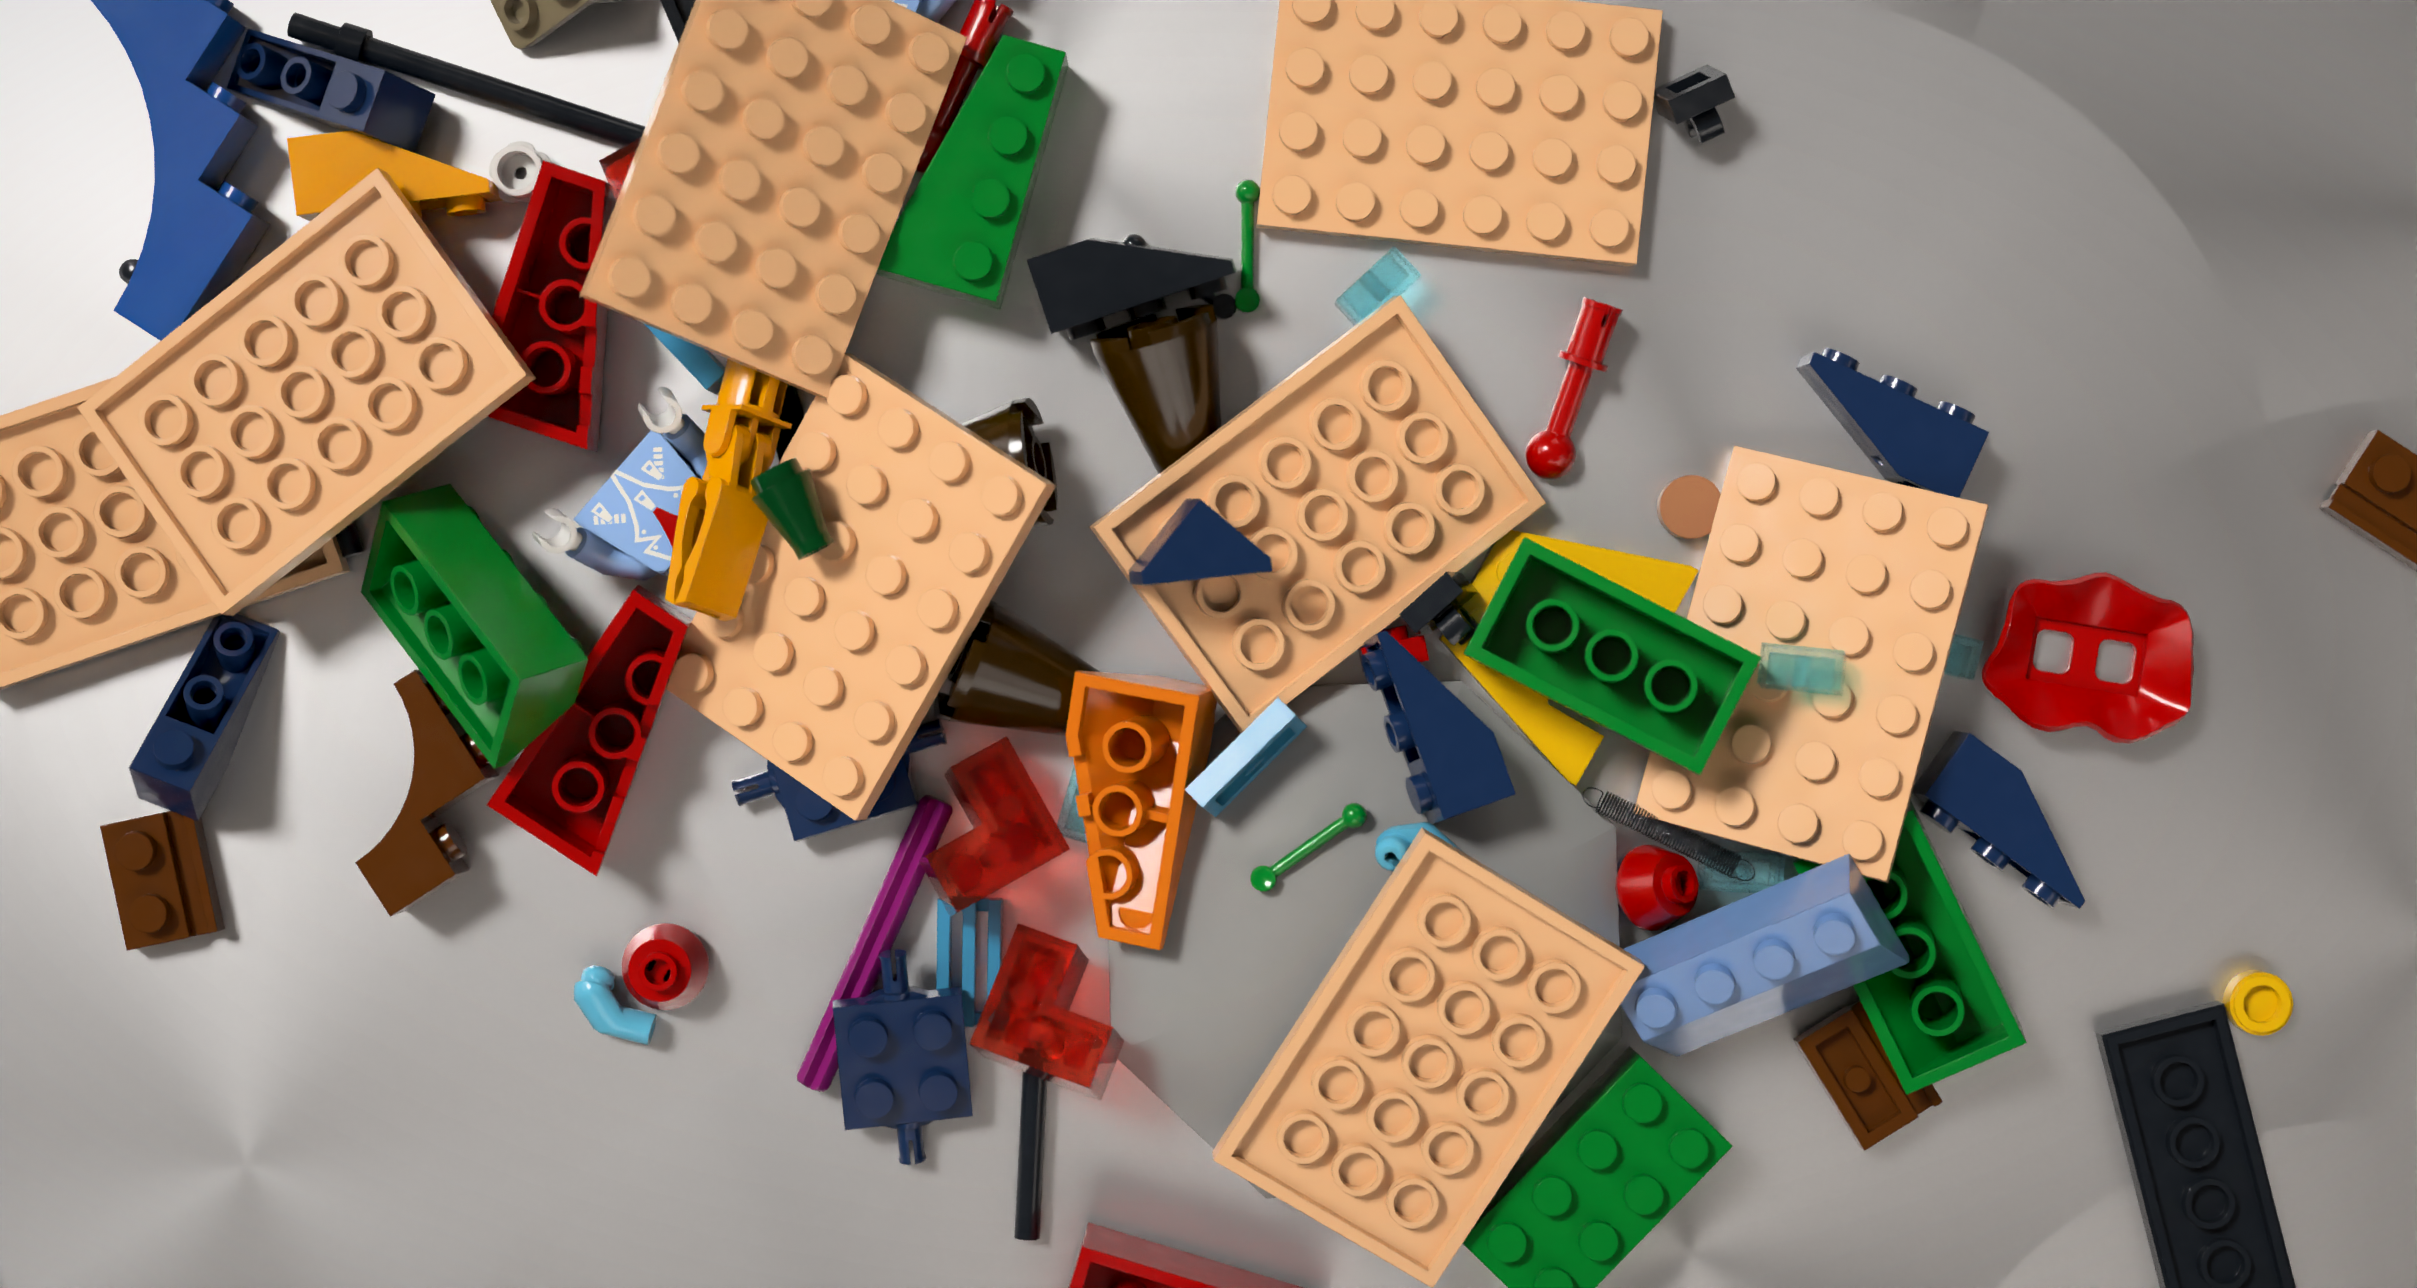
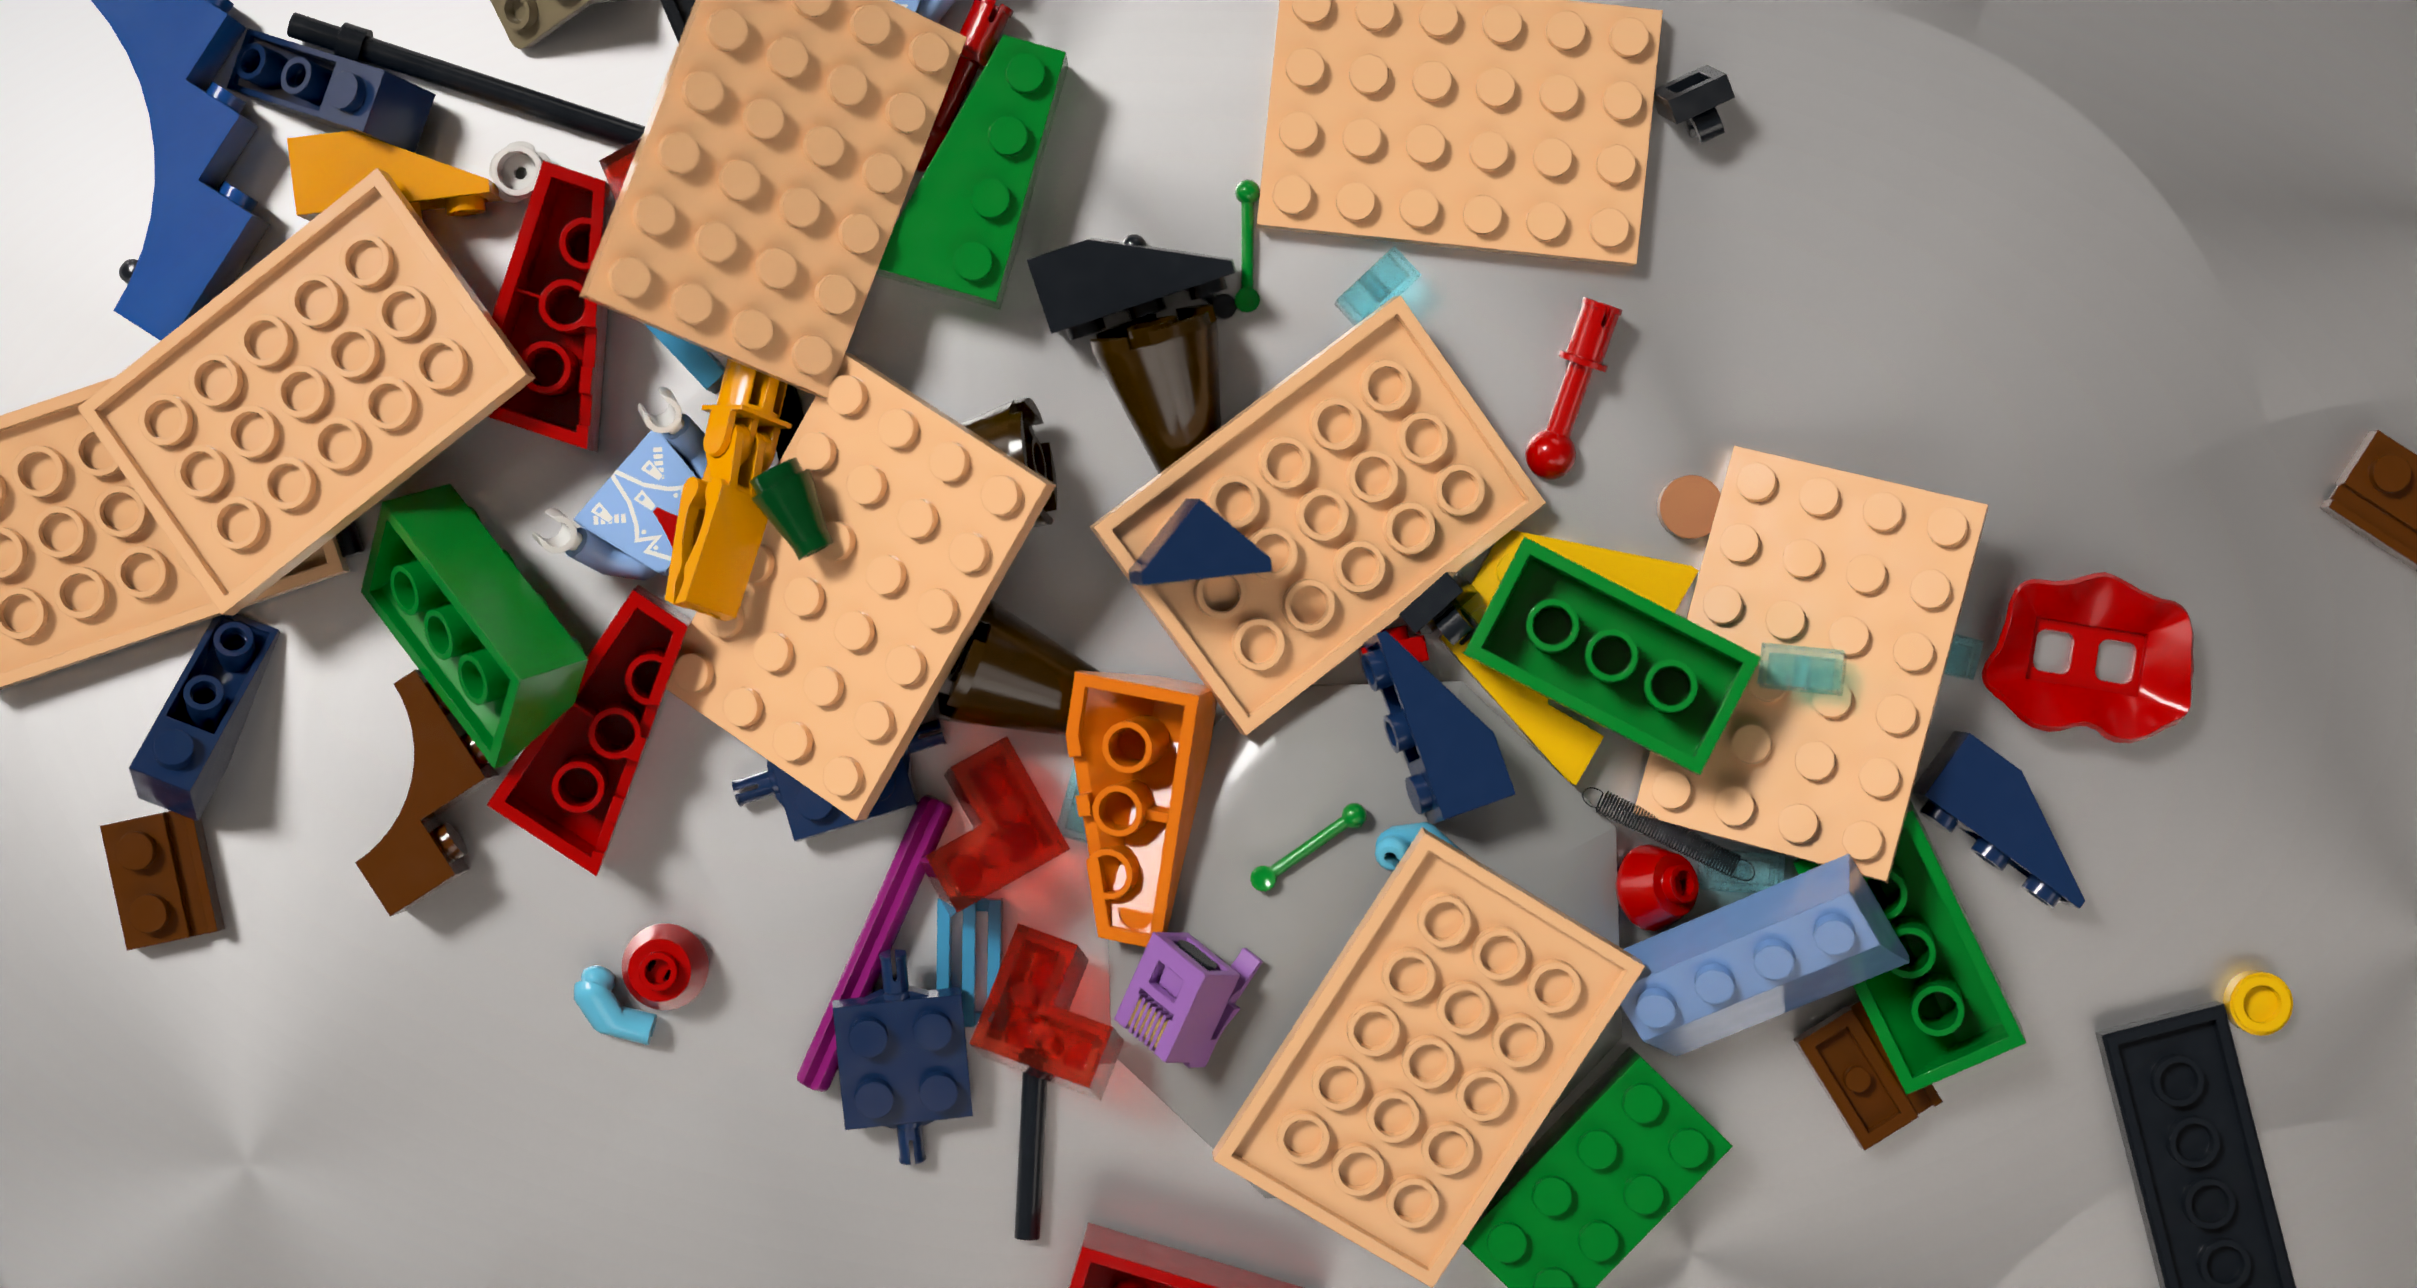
(1183, 997): none -> medium lavender piece
(1246, 757): tile -> none
(1897, 432): dark blue slope -> none

